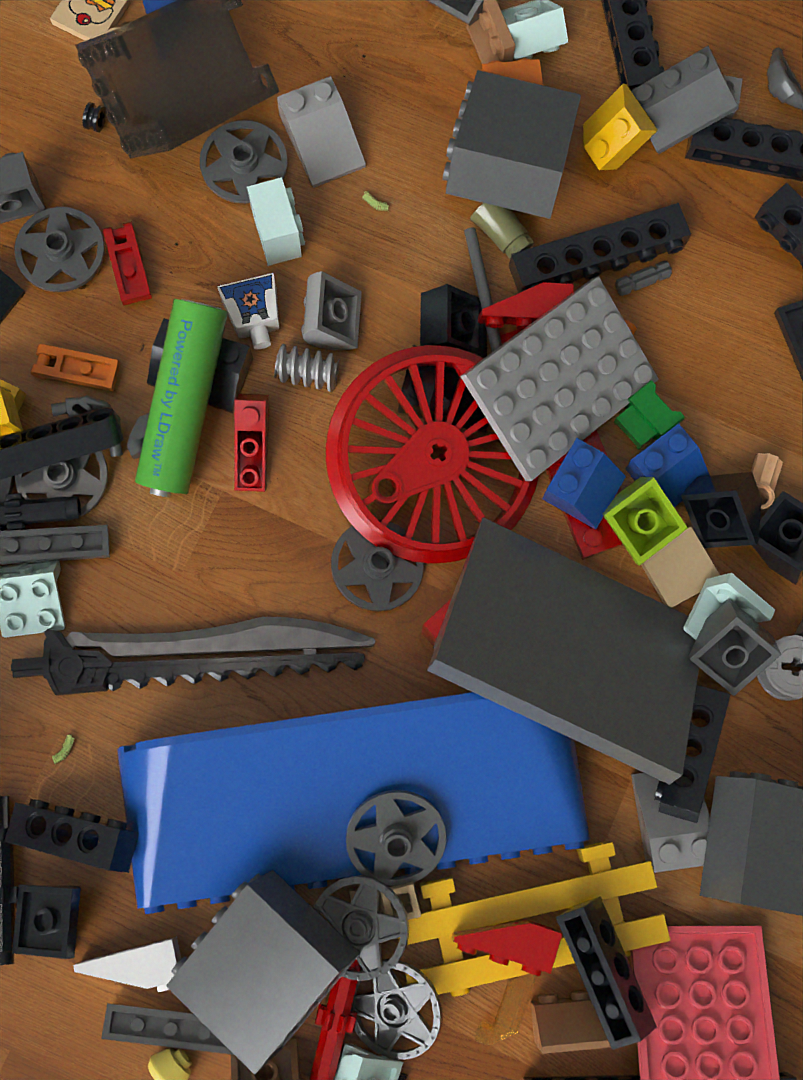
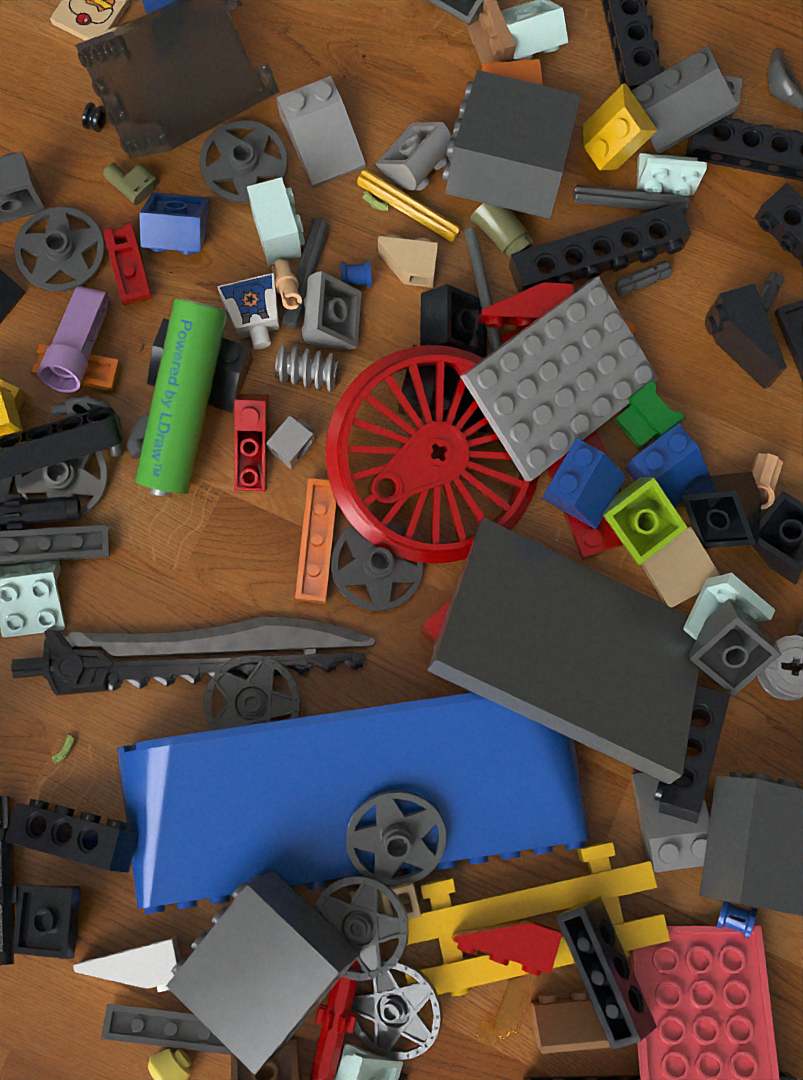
(68, 355): none -> lavender beam
(135, 185): none -> olive piece
(174, 222): none -> slope
(251, 699): none -> dark grey wheel
(286, 284): none -> light nougat pin
(291, 441): none -> light grey brick
(307, 267): none -> dark grey axle
(316, 542): none -> orange plate
(356, 274): none -> blue bush
(408, 205): none -> yellow axle
(409, 259): none -> tan slope
(416, 154): none -> light grey brick
(627, 198): none -> dark grey axle
(669, 174): none -> light aqua bracket
(744, 927): none -> blue bush
(745, 334): none -> black slope
(770, 289): none -> dark grey axle

